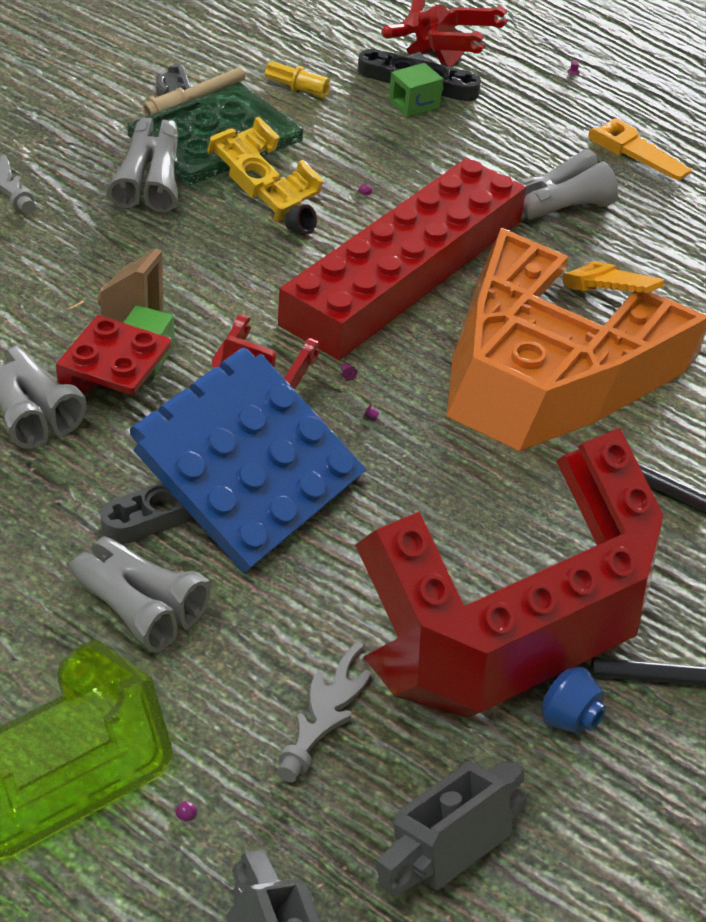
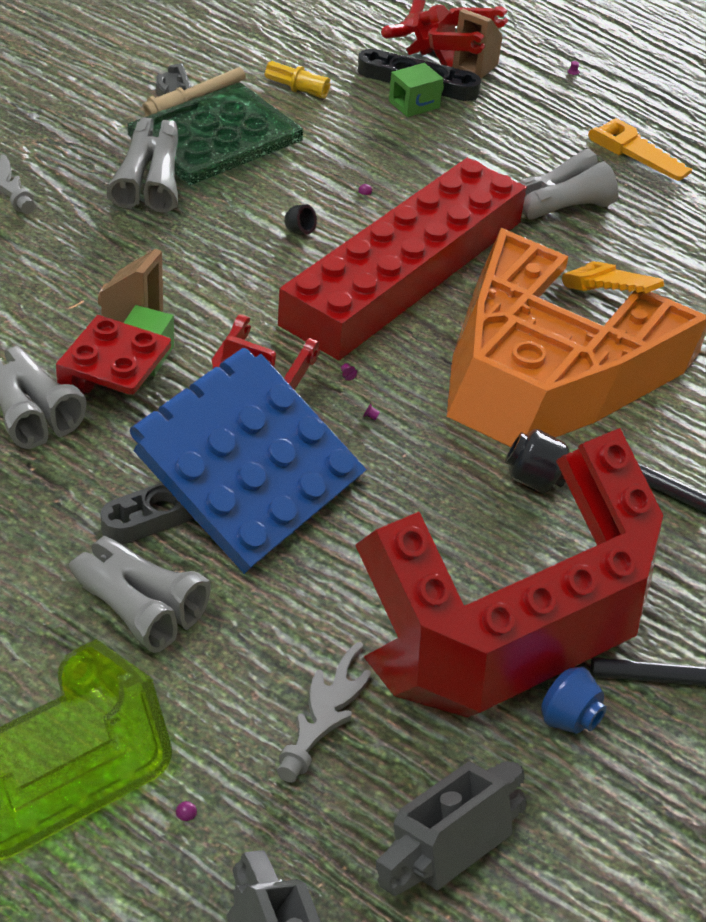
(244, 155): yellow piece -> none
(489, 58): none -> medium nougat slope
(534, 460): none -> black head

